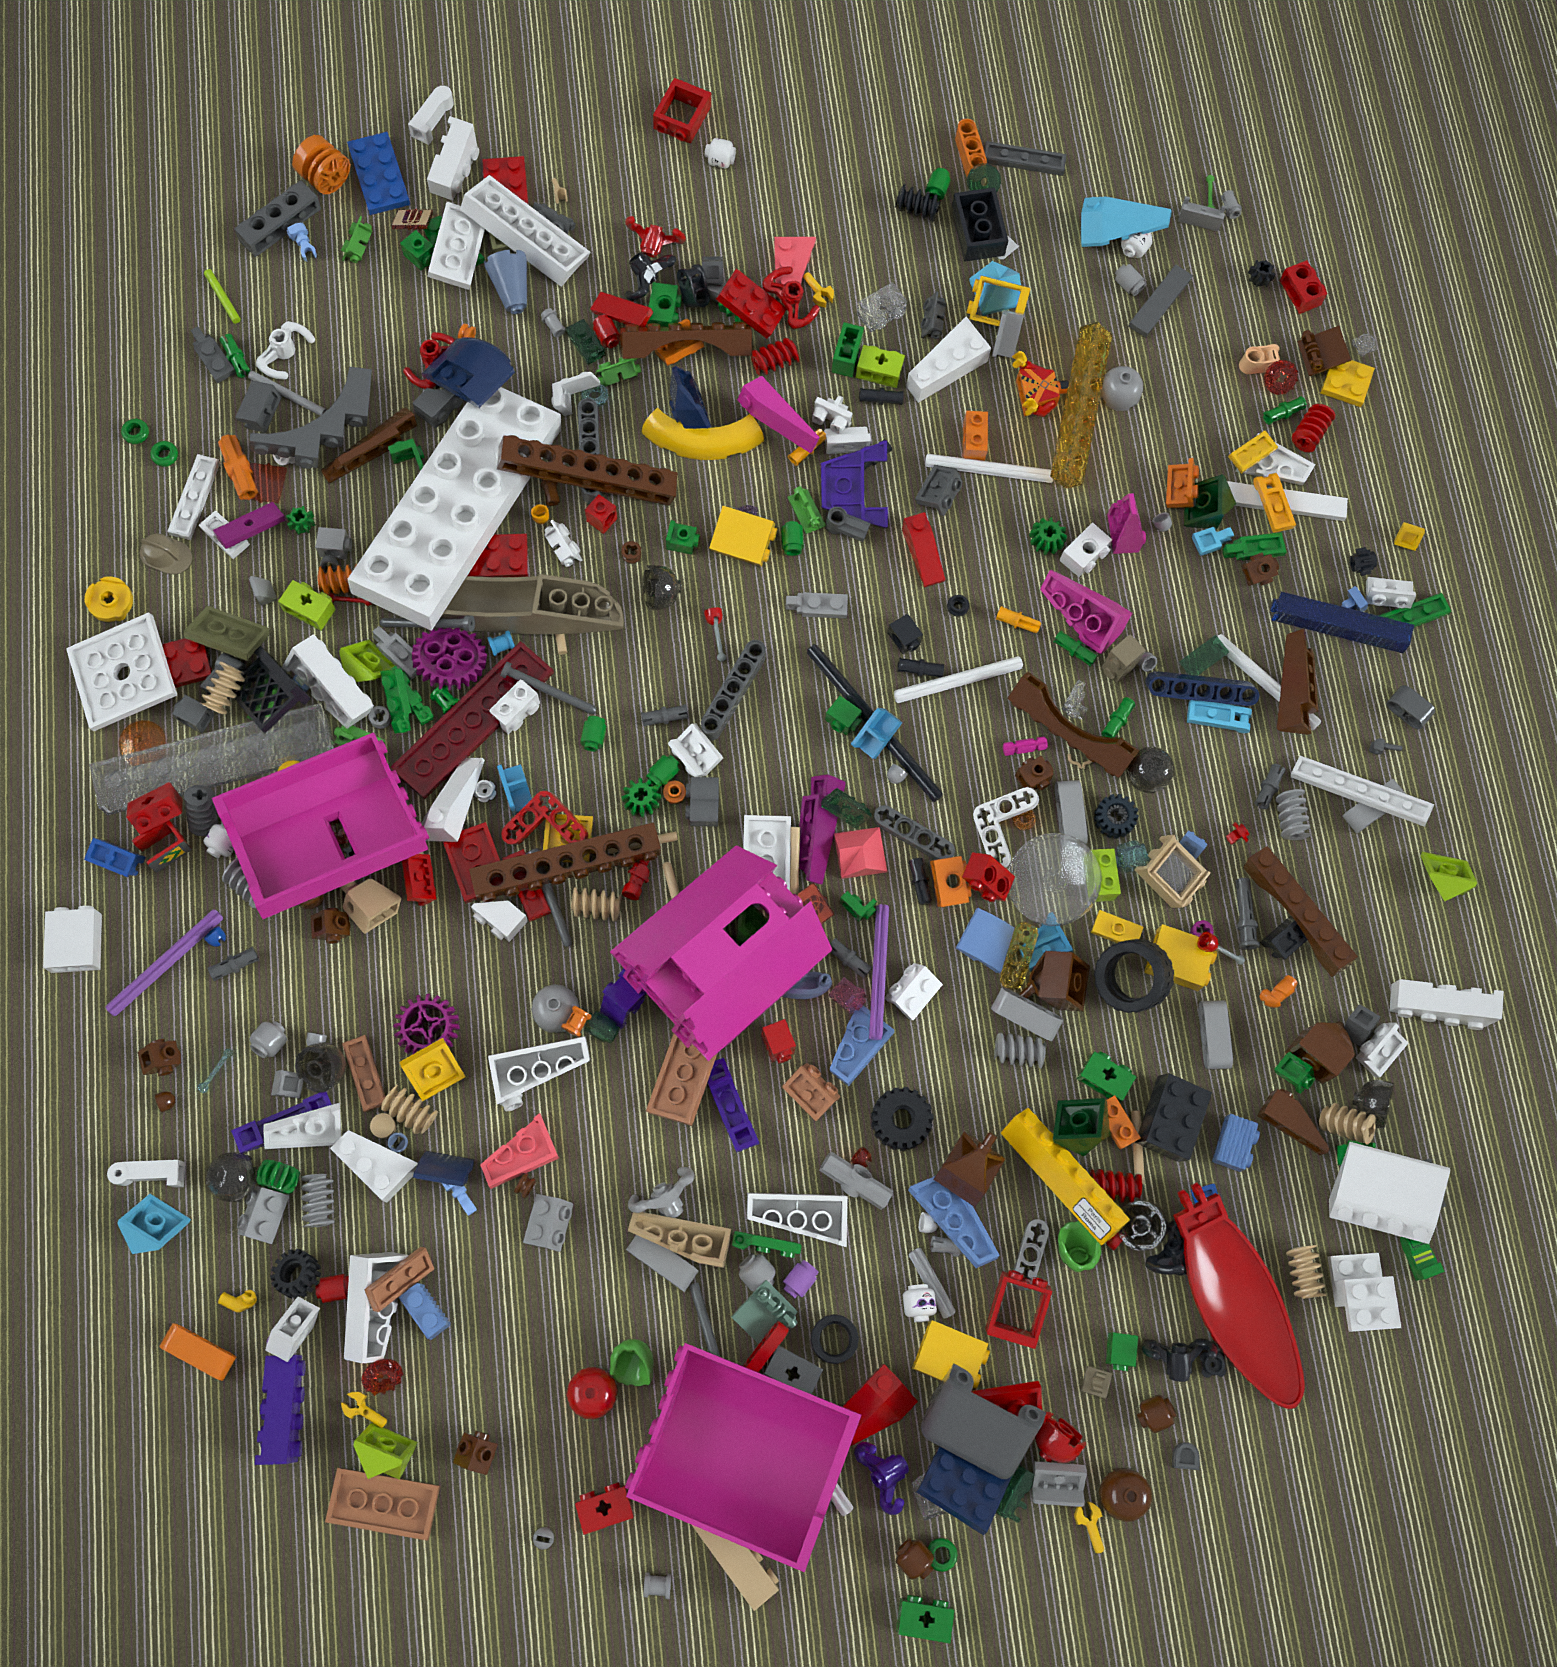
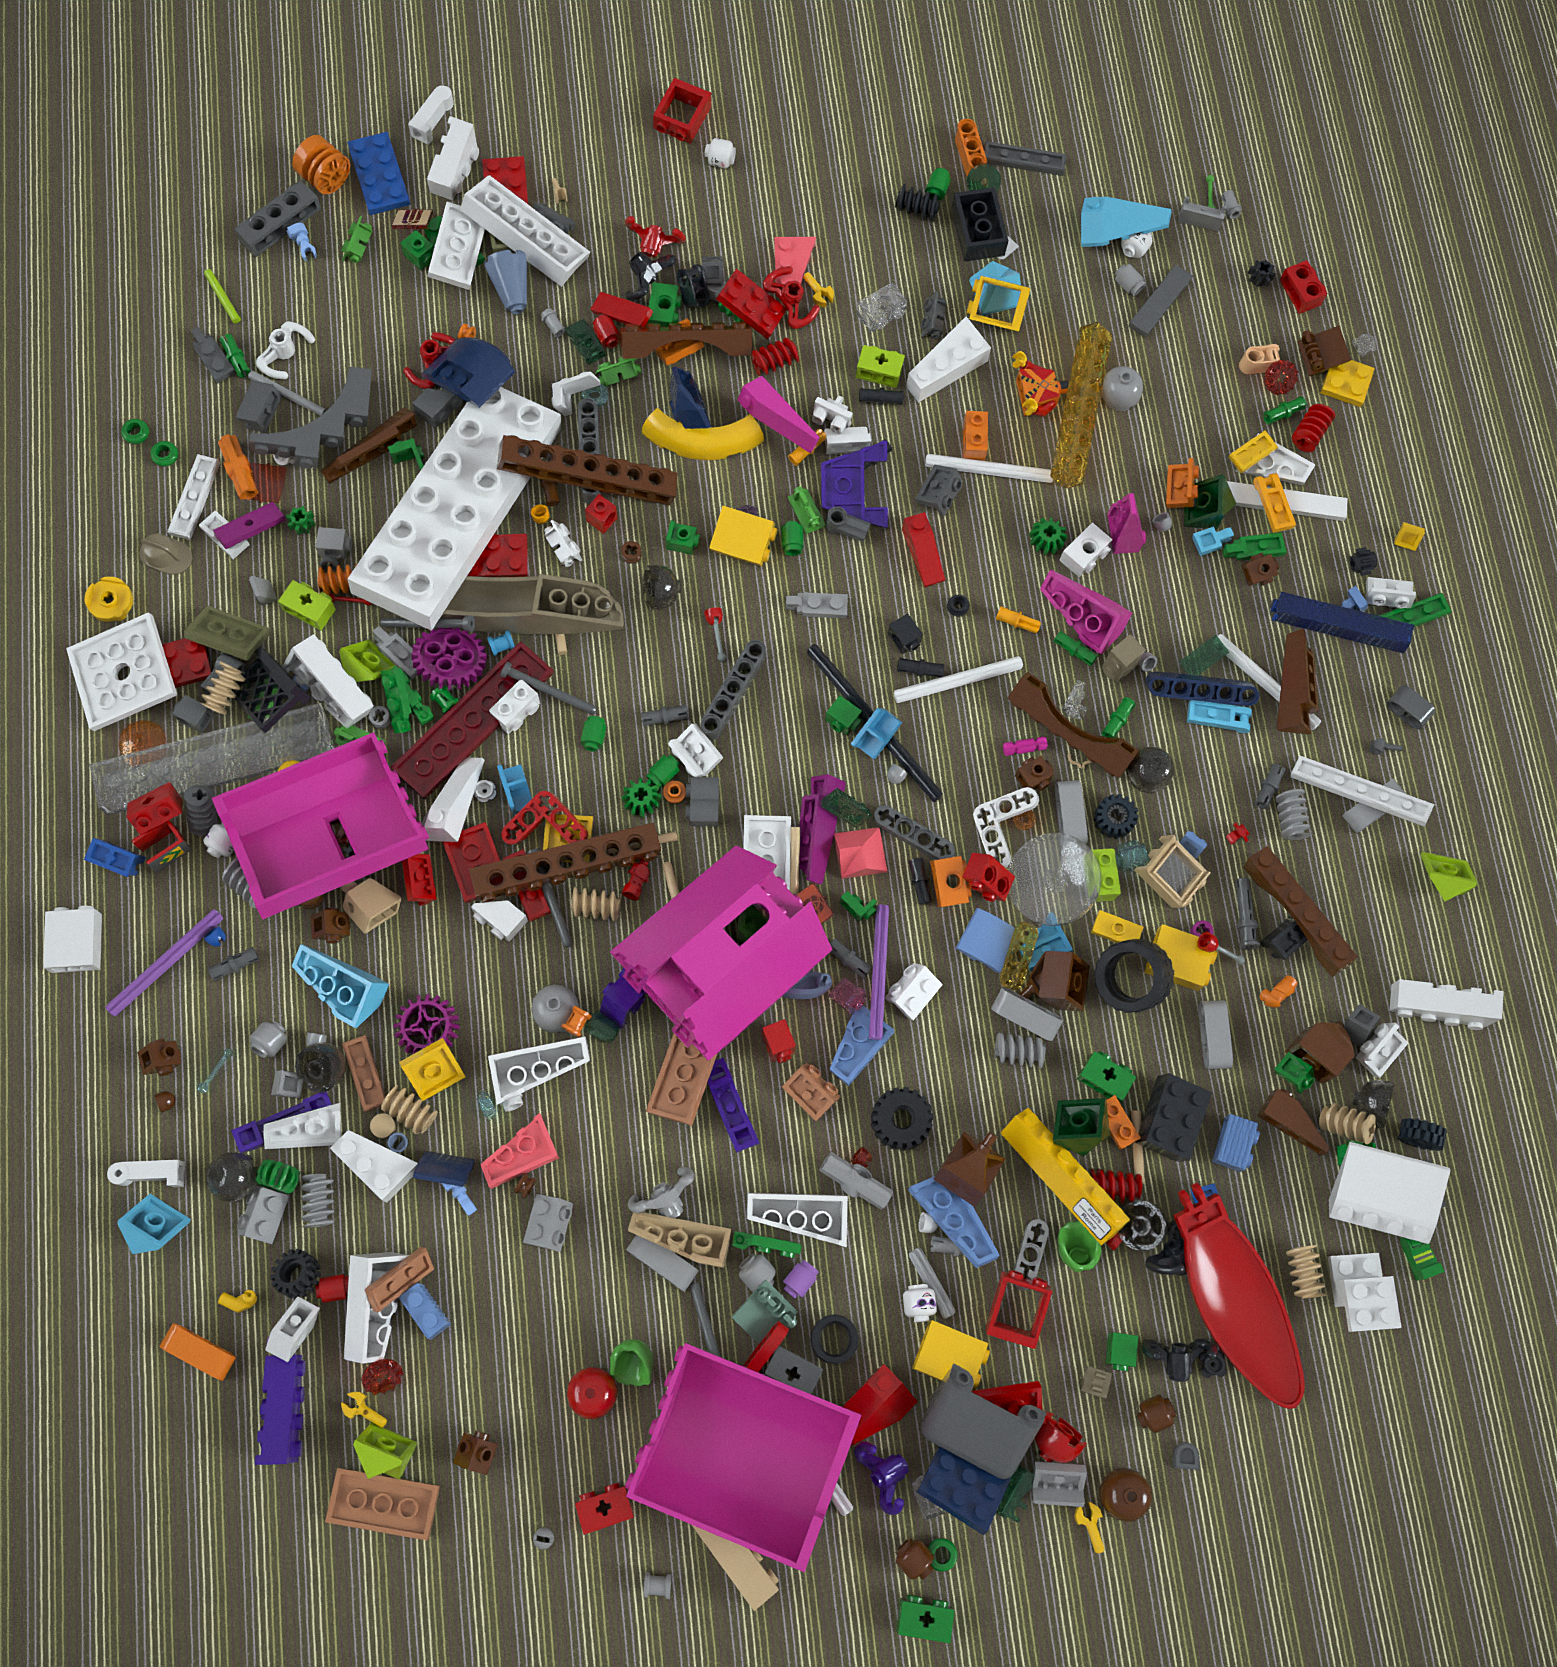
(346, 989): none -> medium azure wedge
(486, 1105): none -> clear light blue piece
(847, 349): green brick -> none
(1008, 334): light grey panel -> none
(1422, 1134): none -> black bush

